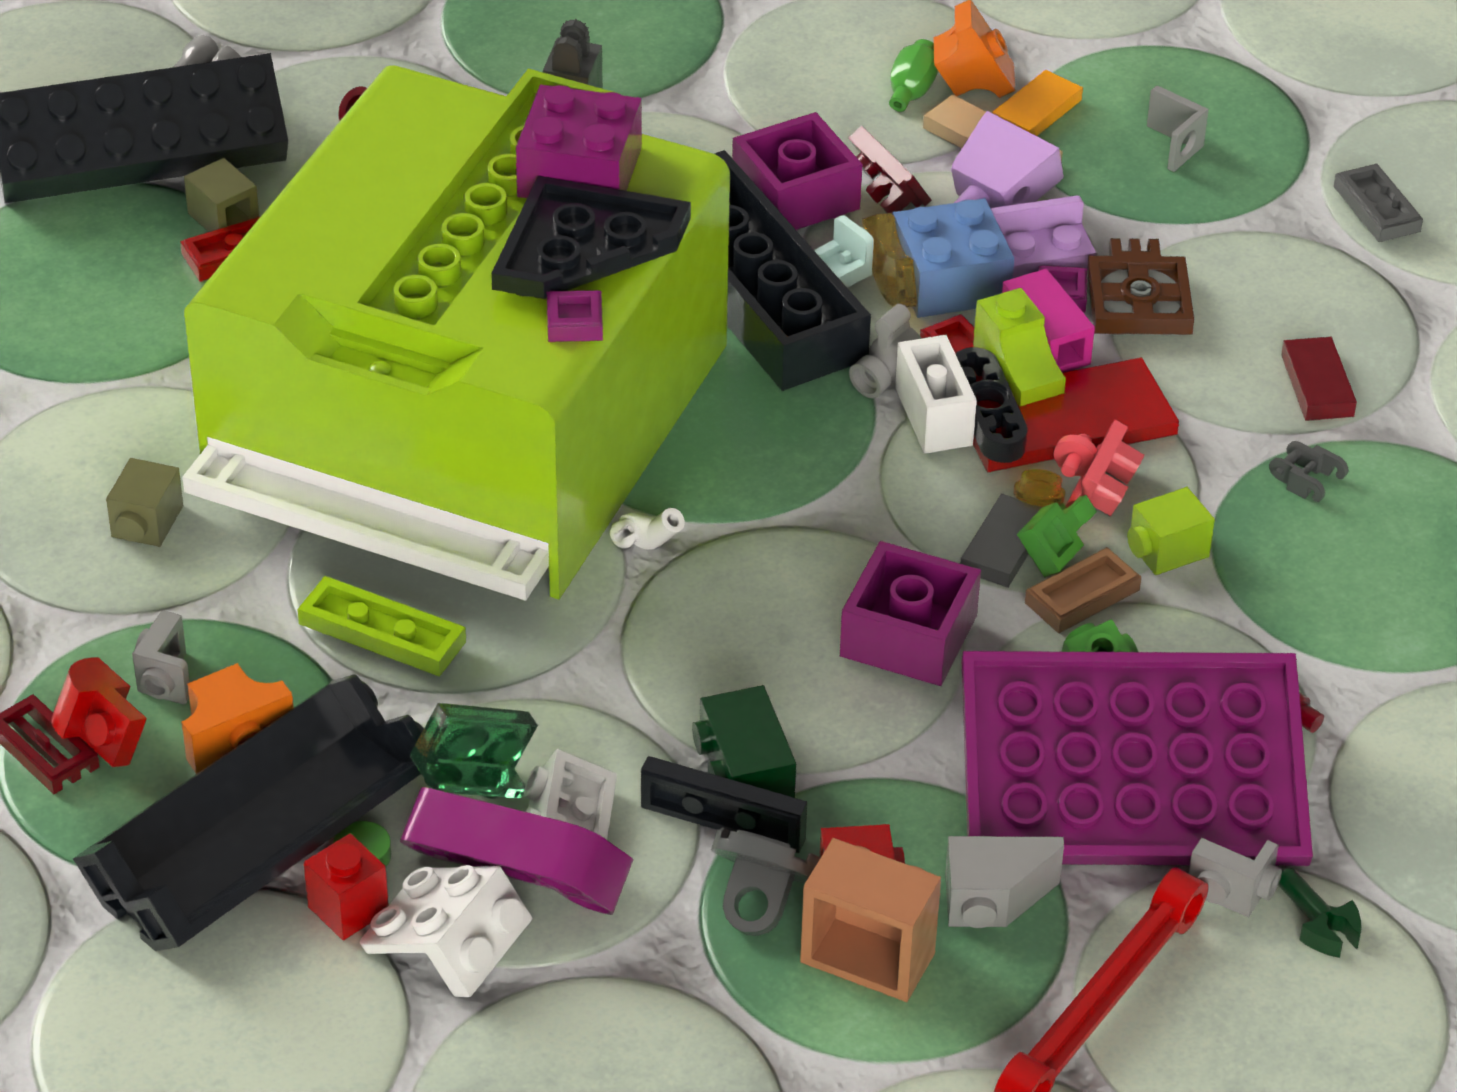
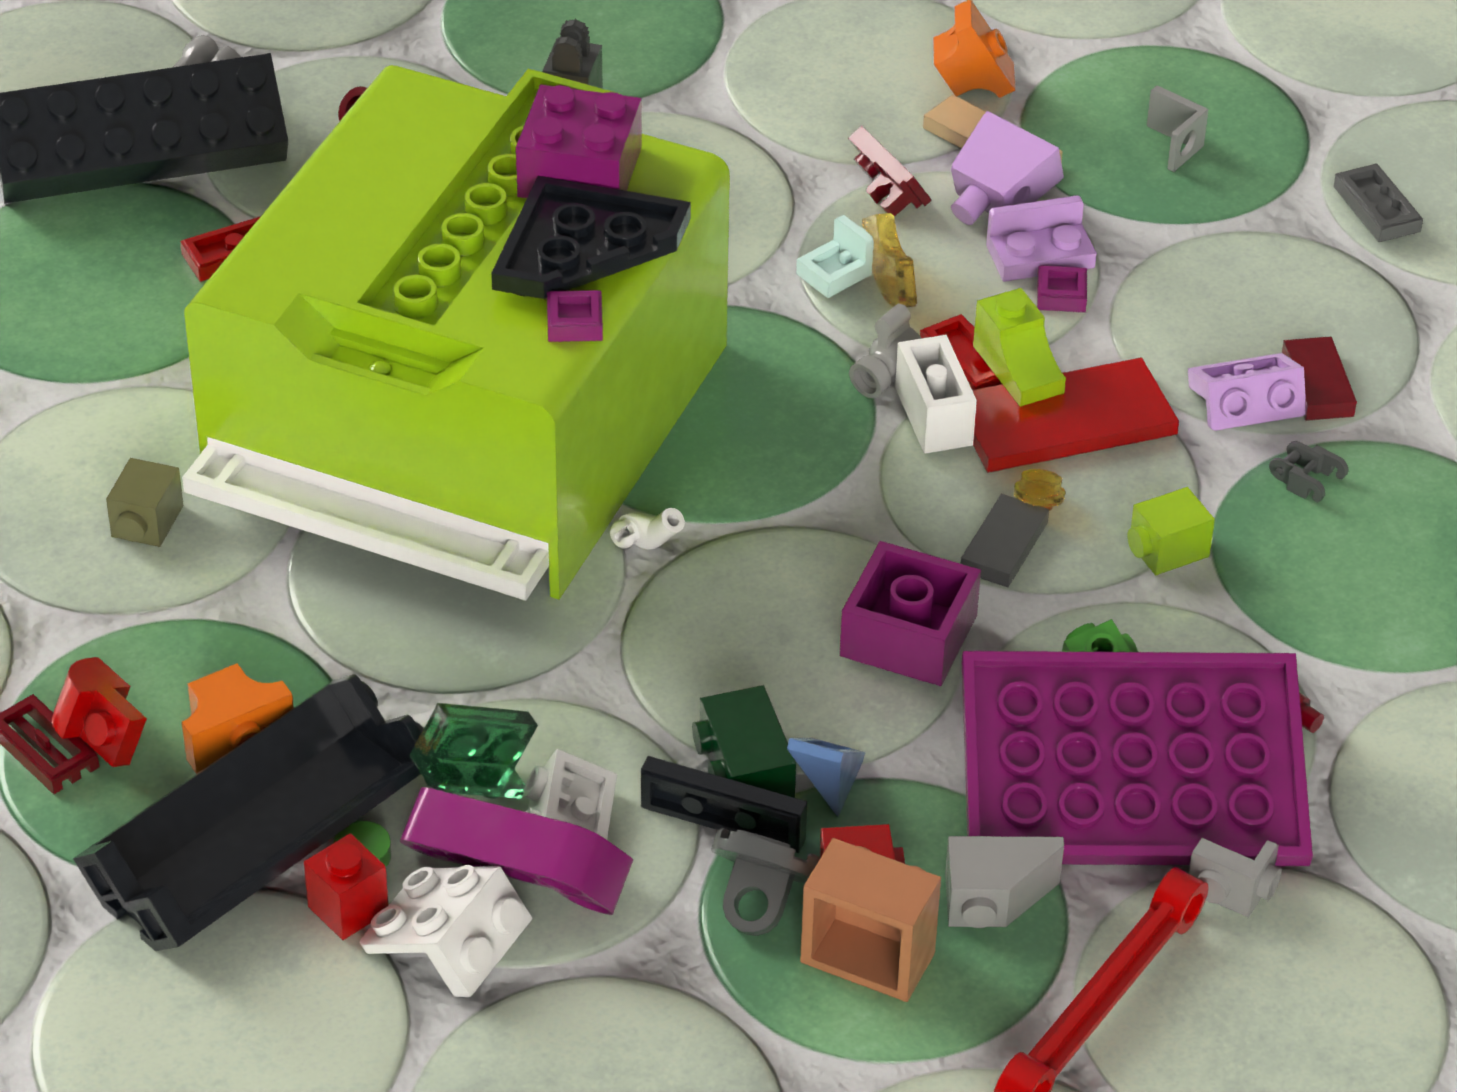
(160, 661): light grey bracket -> none
(220, 196): olive brick -> none
(382, 625): lime plate -> none
(784, 296): black brick -> none
(802, 169): magenta brick -> none
(828, 767): none -> medium blue slope
(912, 74): bright green plant -> none
(955, 255): medium blue brick -> none
(1008, 415): black beam -> none
(1040, 102): light orange tile -> none
(1052, 534): bright green plate -> none
(1066, 326): dark pink brick -> none
(1080, 457): coral hips -> none
(1082, 590): medium nougat tile -> none
(1139, 291): reddish brown piece -> none
(1250, 390): none -> lavender bracket
(1323, 918): dark green bar -> none

